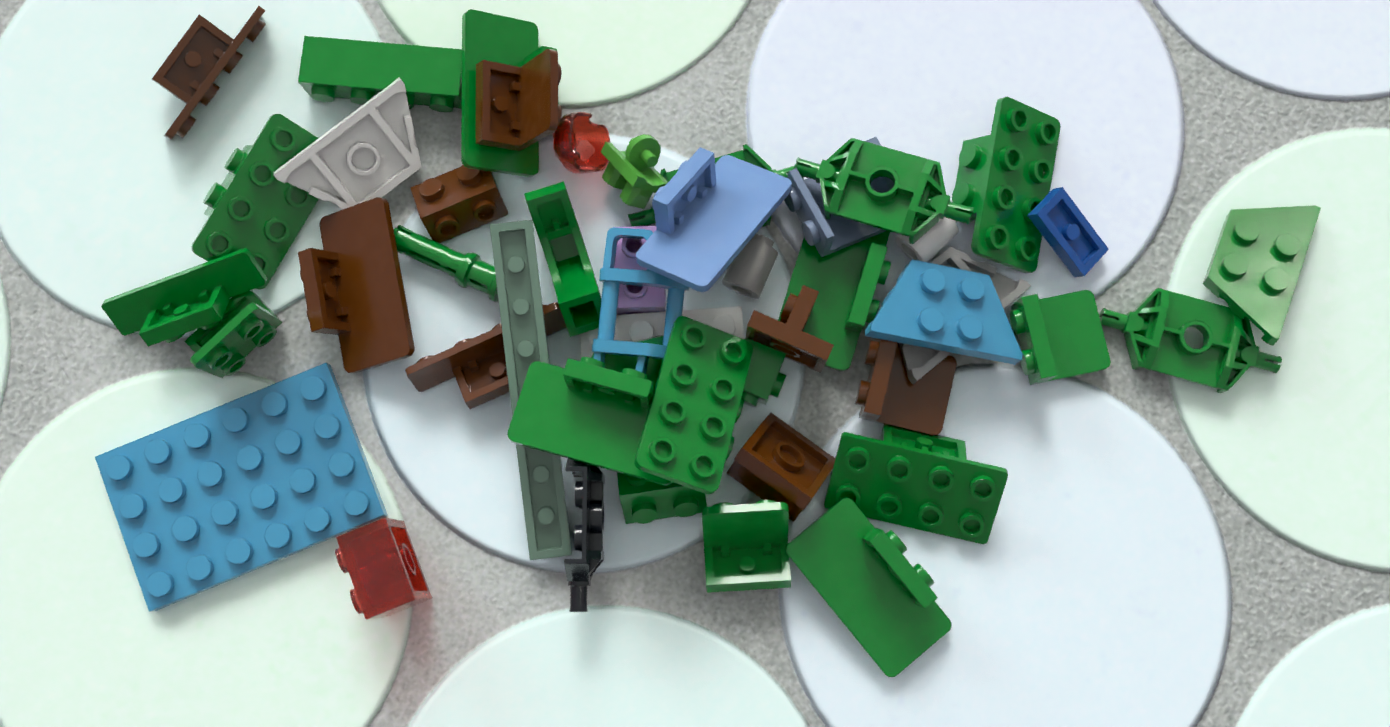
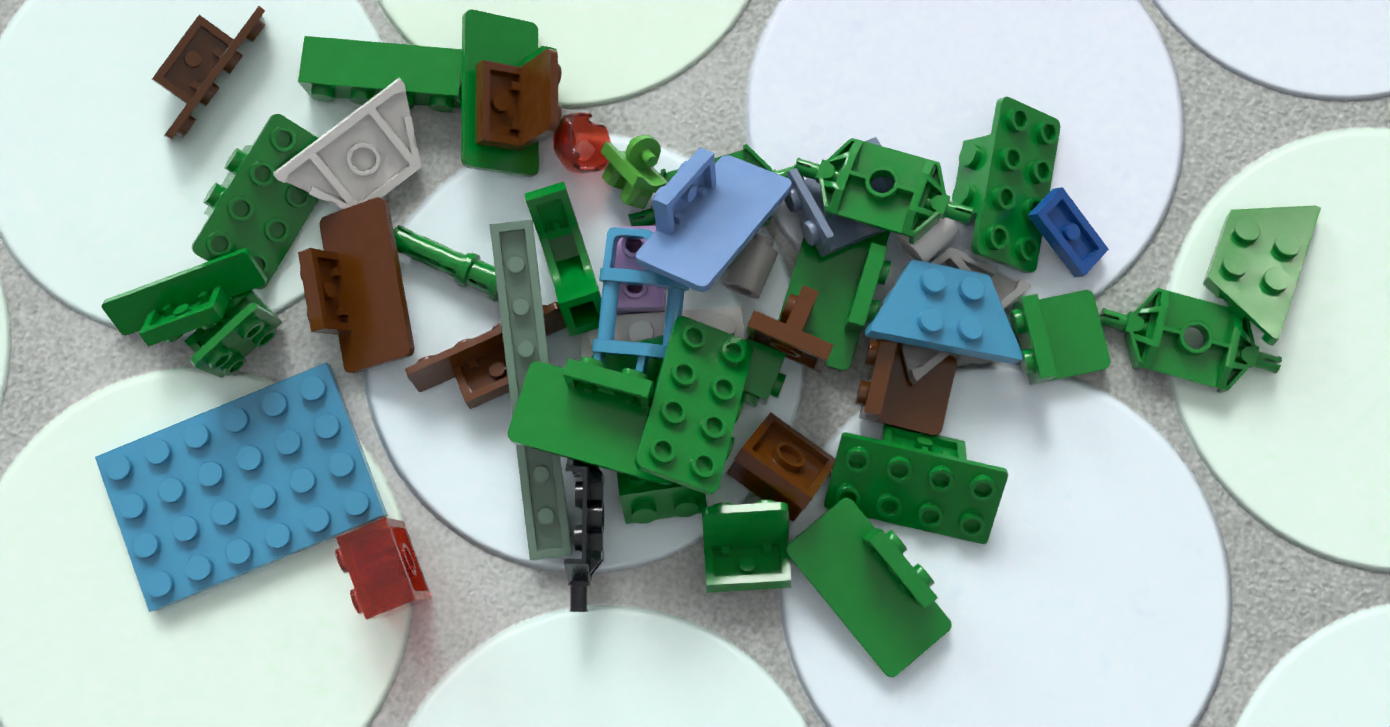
(458, 202): reddish brown bracket -> none

